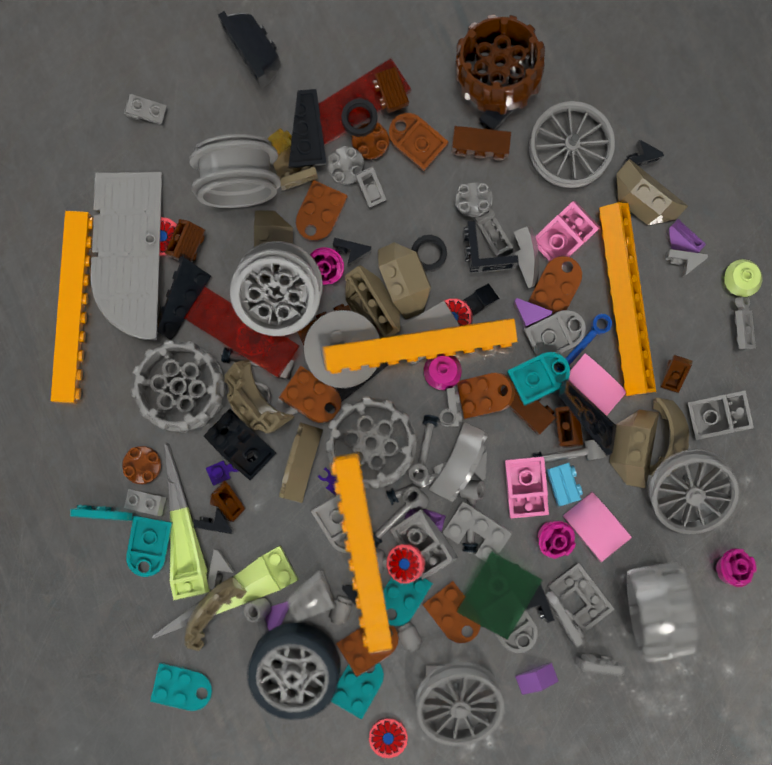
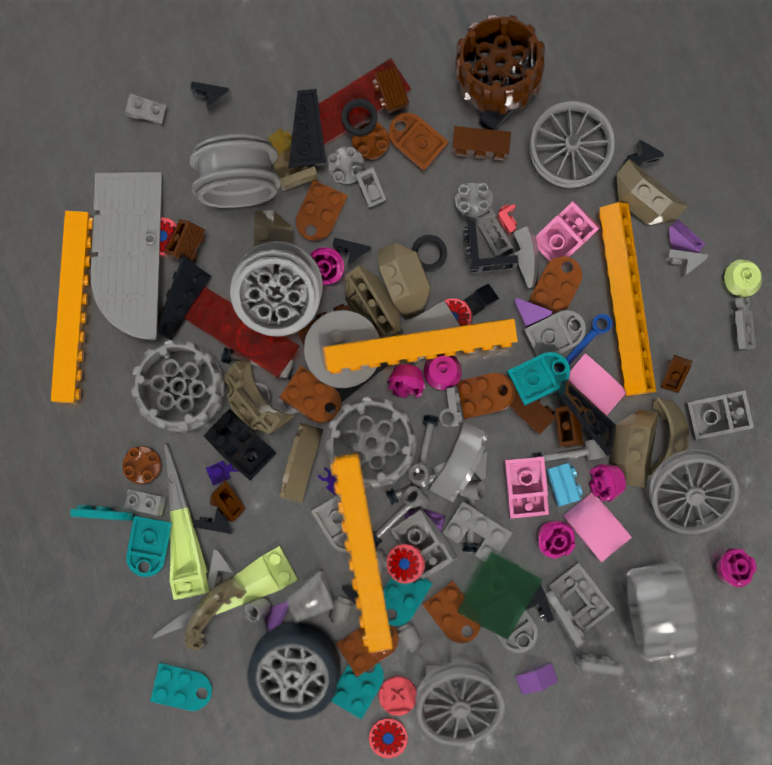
(215, 94): none -> black slope
(252, 45): black windscreen -> none
(397, 695): none -> coral tile
(406, 380): none -> dark pink cone
(508, 223): none -> coral bracket
(607, 482): none -> dark pink cone

